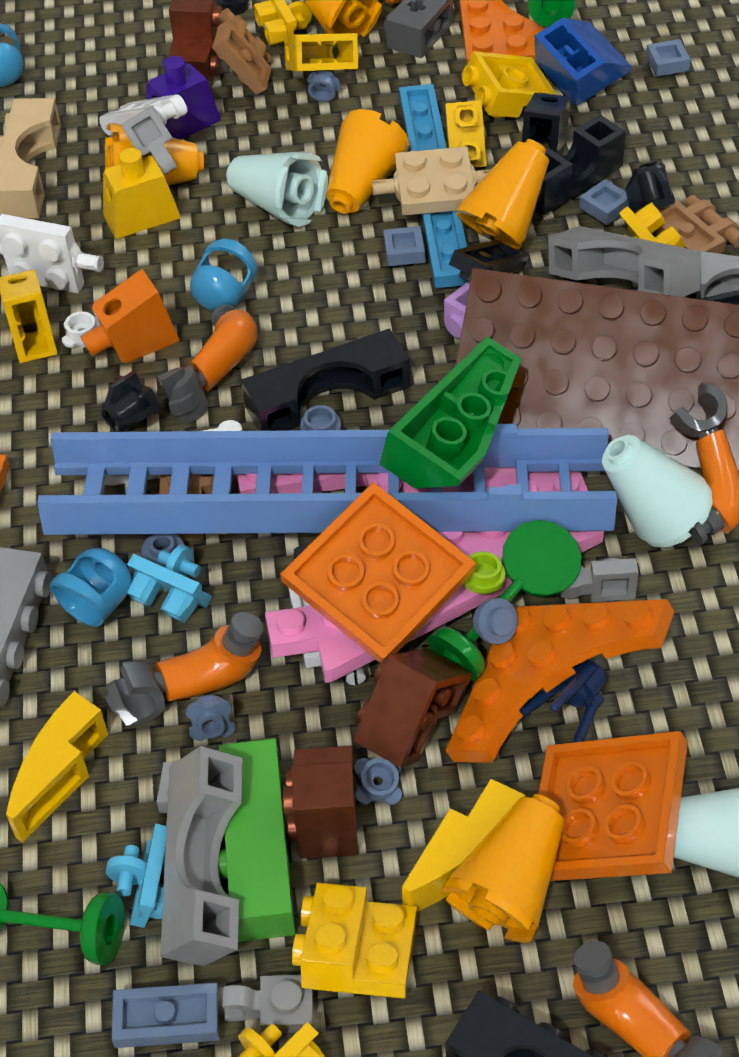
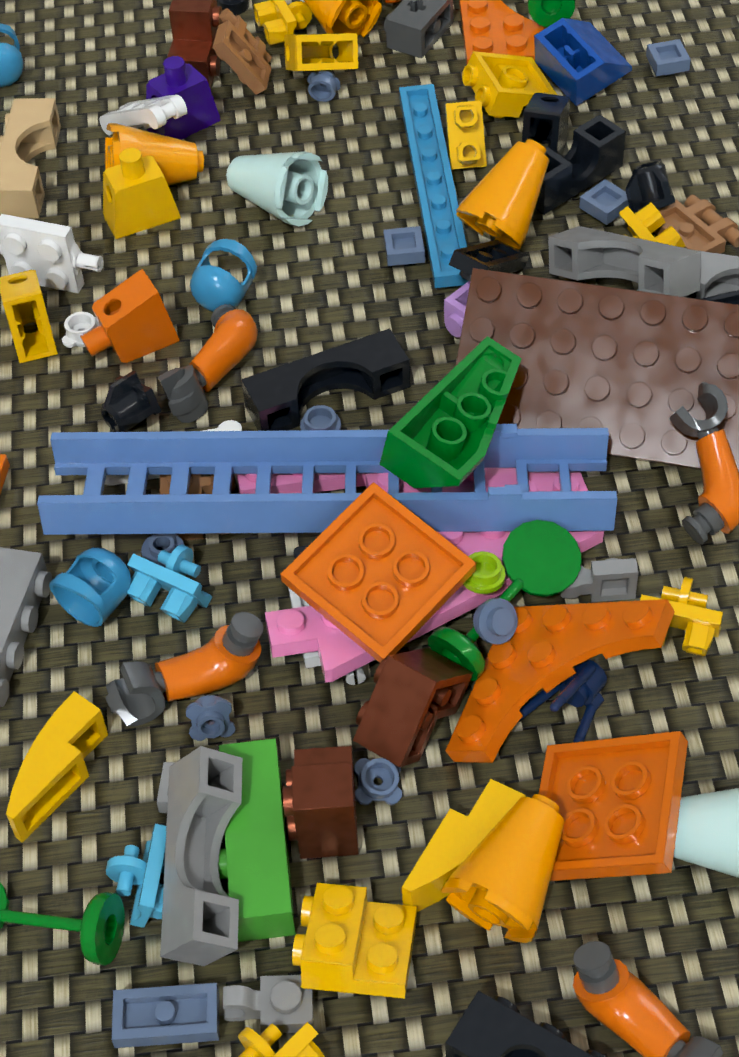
(149, 135): light grey plate -> none
(362, 154): light orange cone -> none
(431, 180): tan plate -> none
(656, 491): light aqua cone -> none
(691, 615): none -> yellow hips

